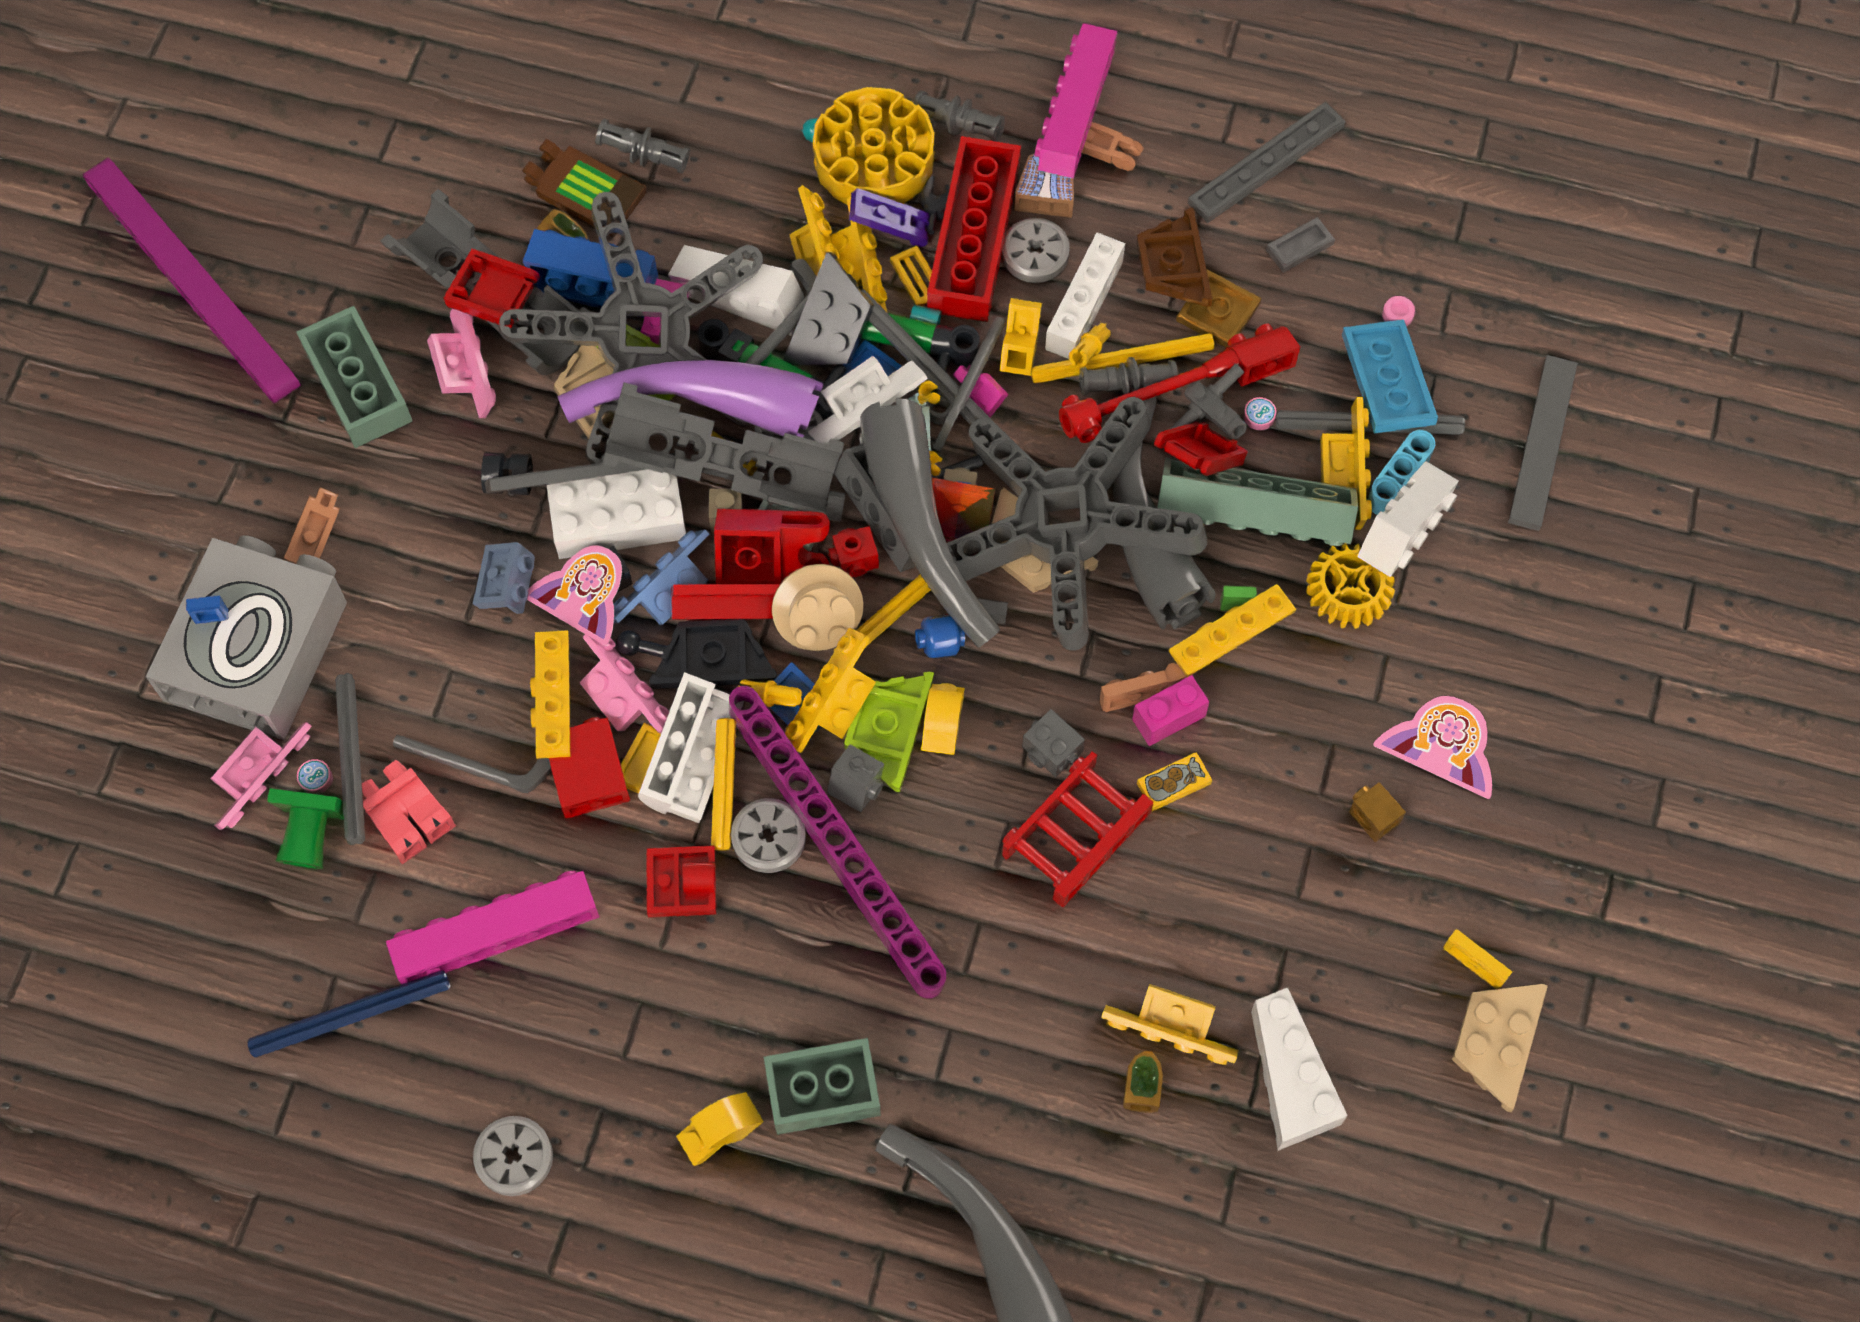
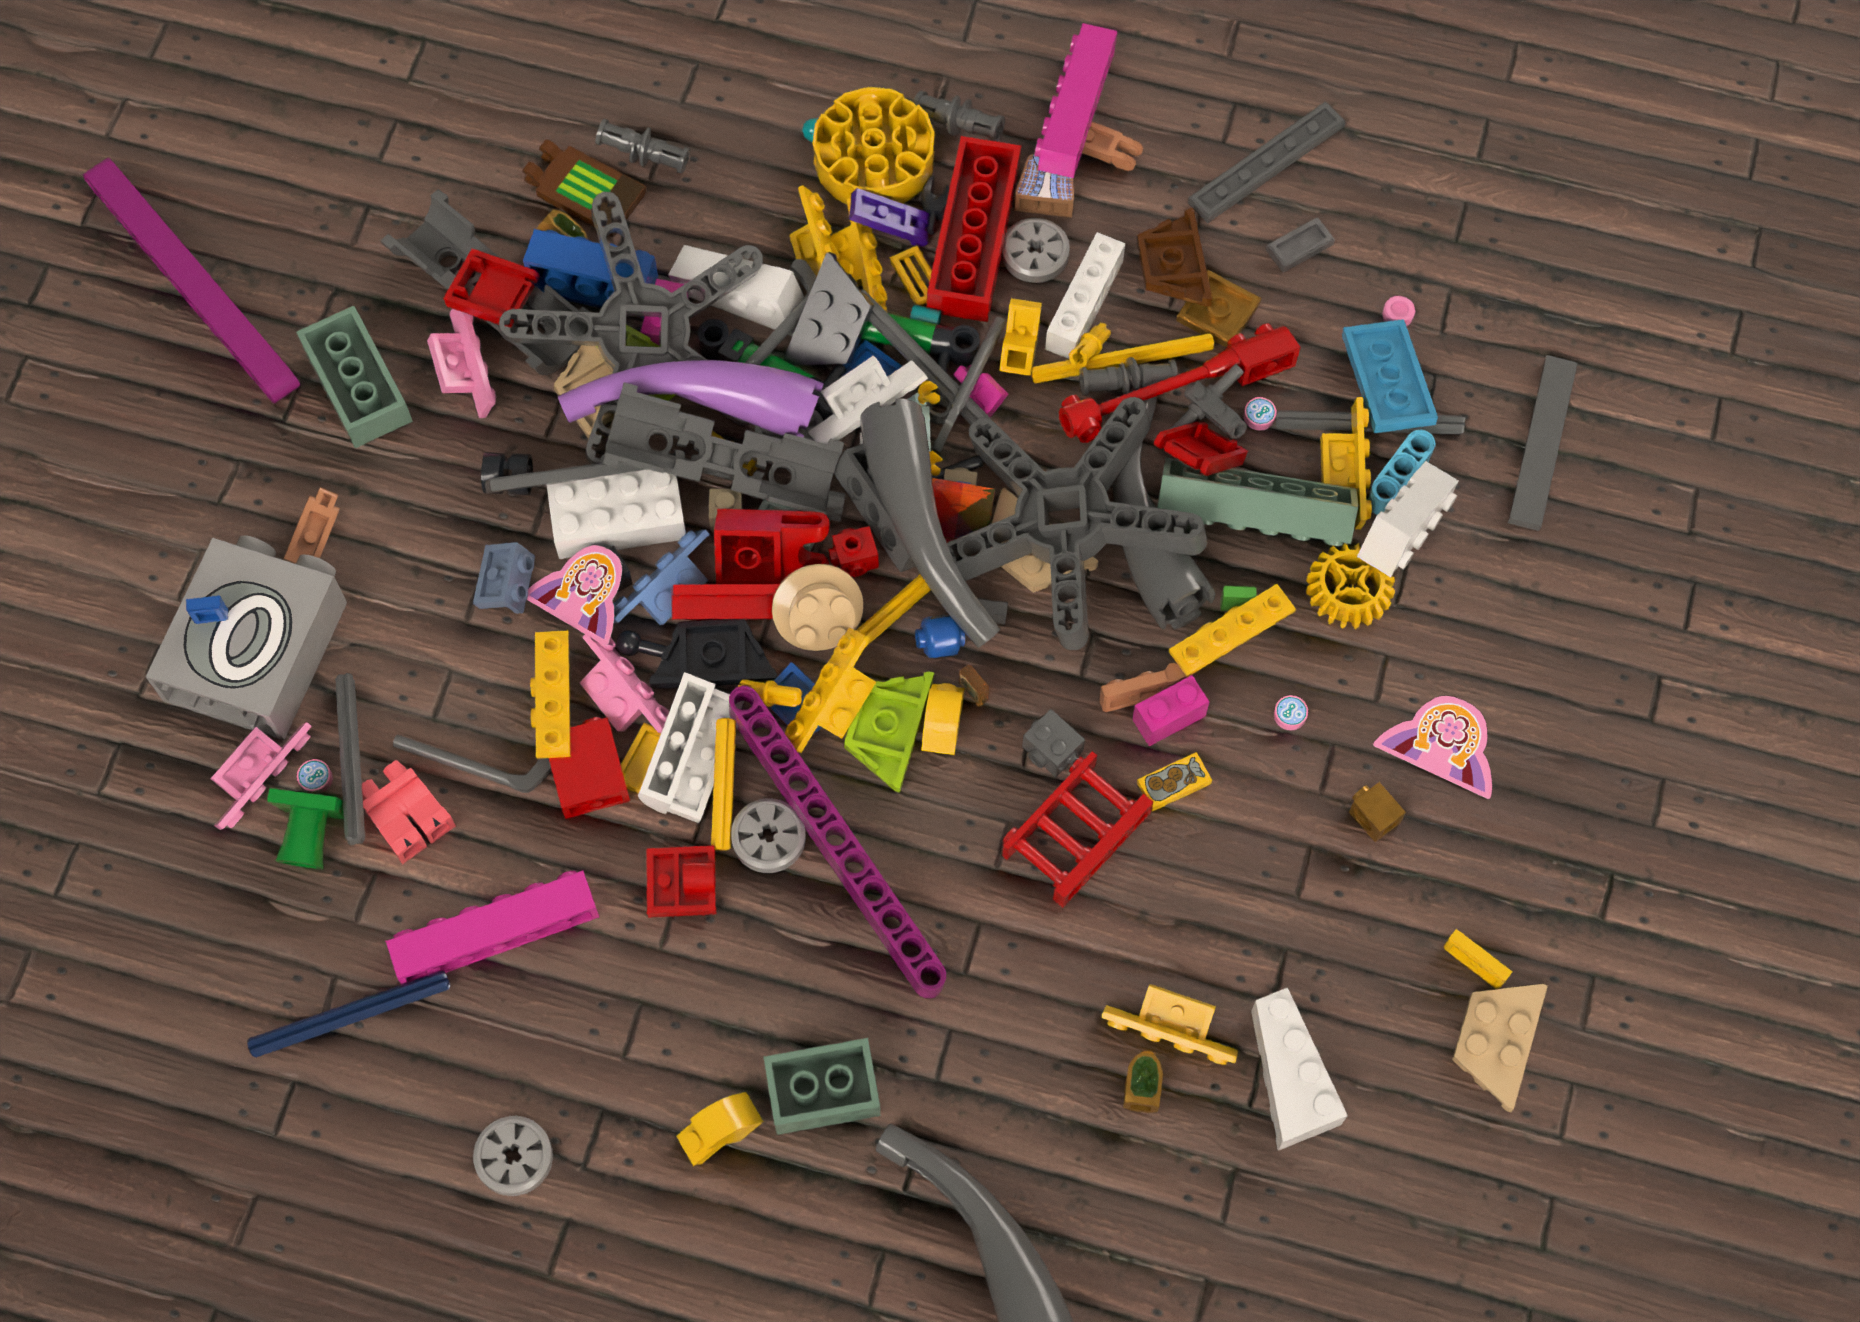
(856, 778): dark grey head -> none
(974, 685): none -> clear orange tile
(1290, 712): none -> tile

